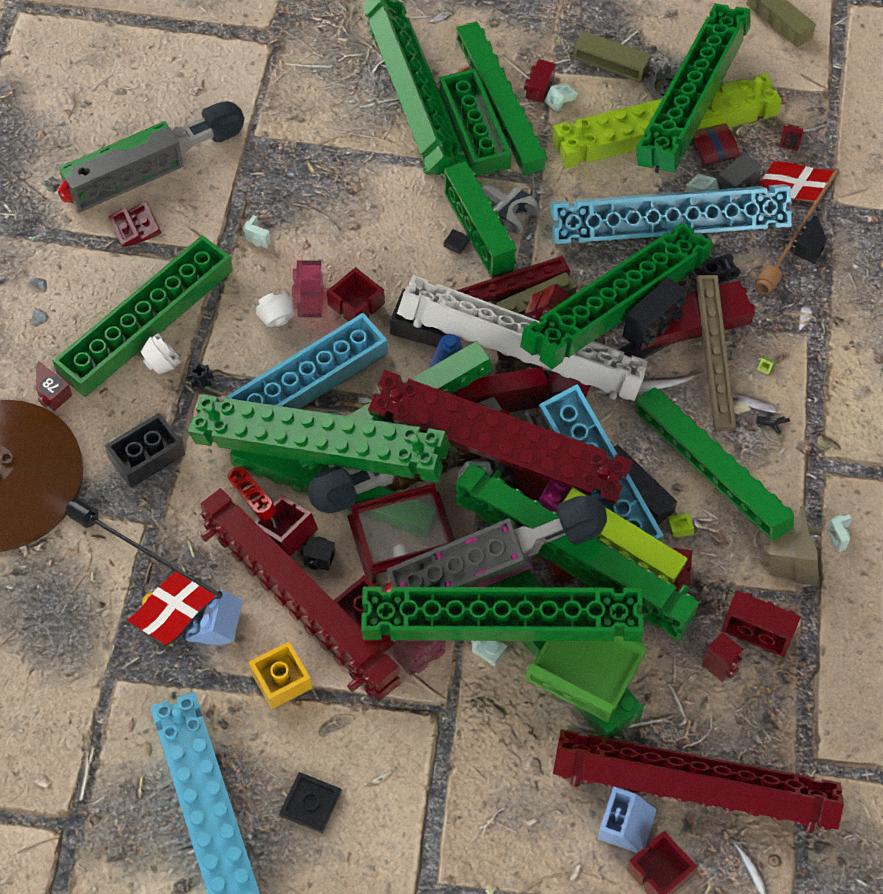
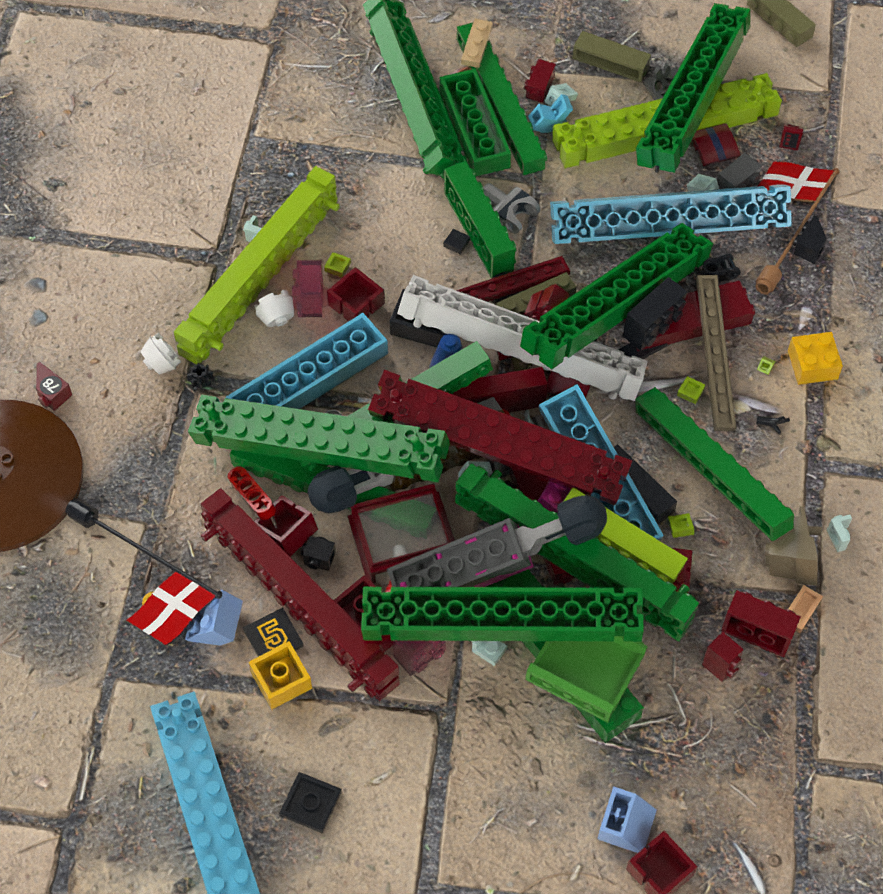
(134, 224): slope -> none
(142, 315): green brick -> none
(143, 156): piece -> none
(145, 450): black brick -> none
(256, 266): none -> lime brick
(272, 632): none -> black tile
(337, 264): none -> lime plate
(476, 43): none -> tan plate
(544, 116): none -> medium azure brick
(691, 390): none -> lime plate
(699, 780): dark red brick -> none
(805, 605): none -> light nougat tile
(815, 358): none -> yellow brick

